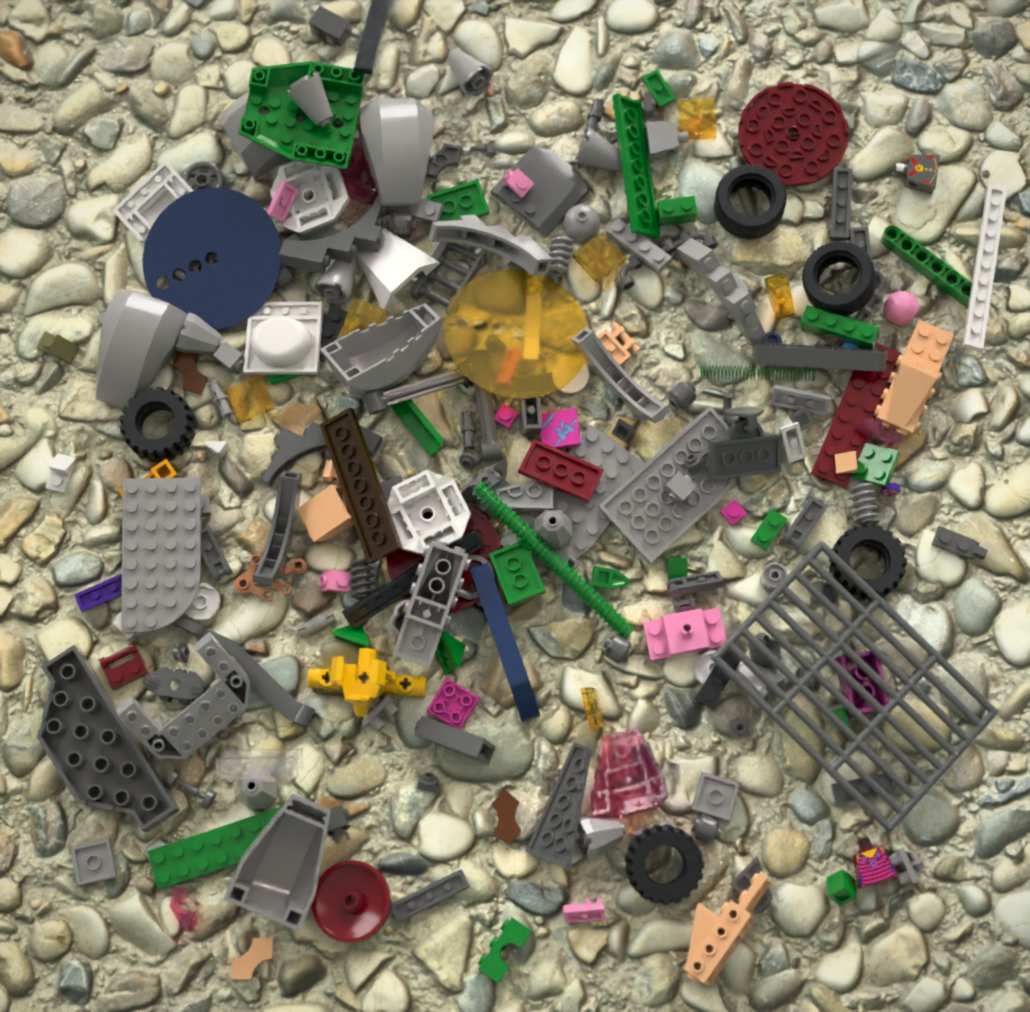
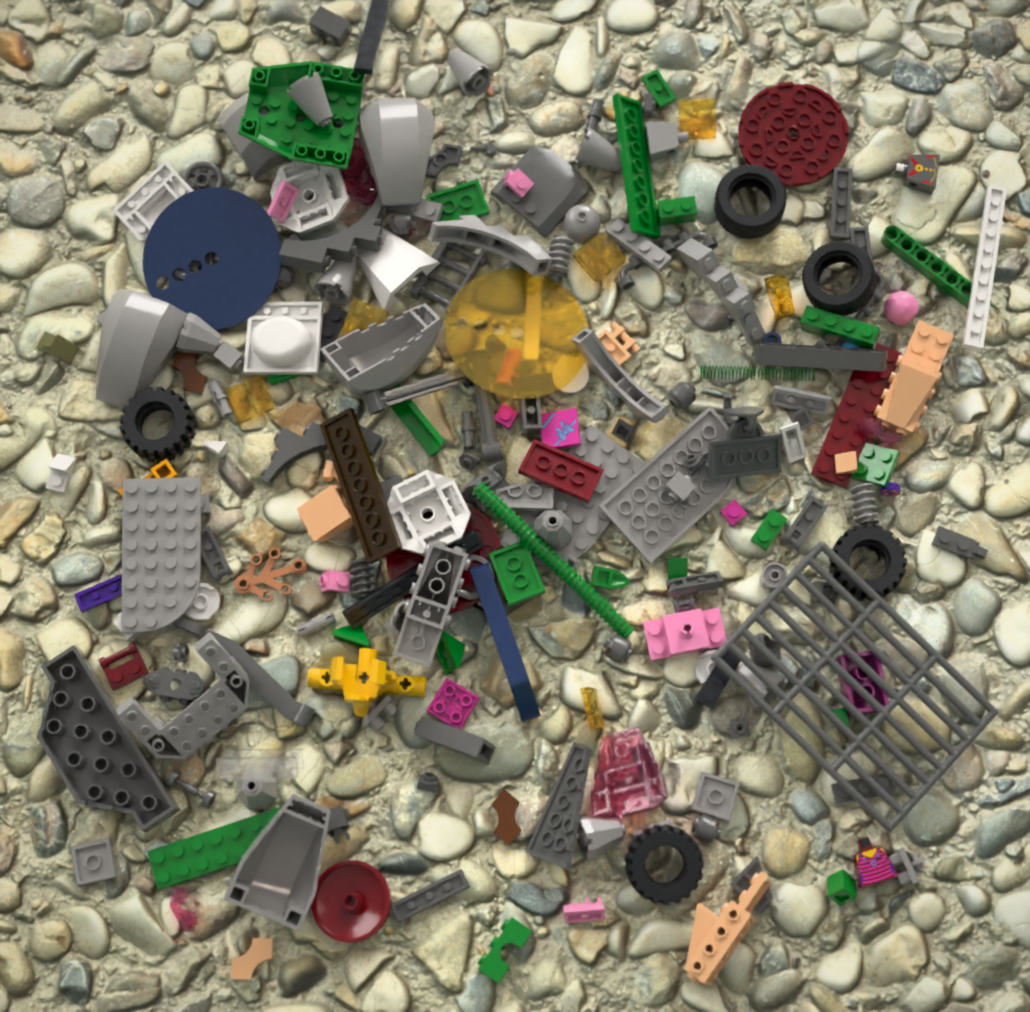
(280, 536): dark grey arch -> none

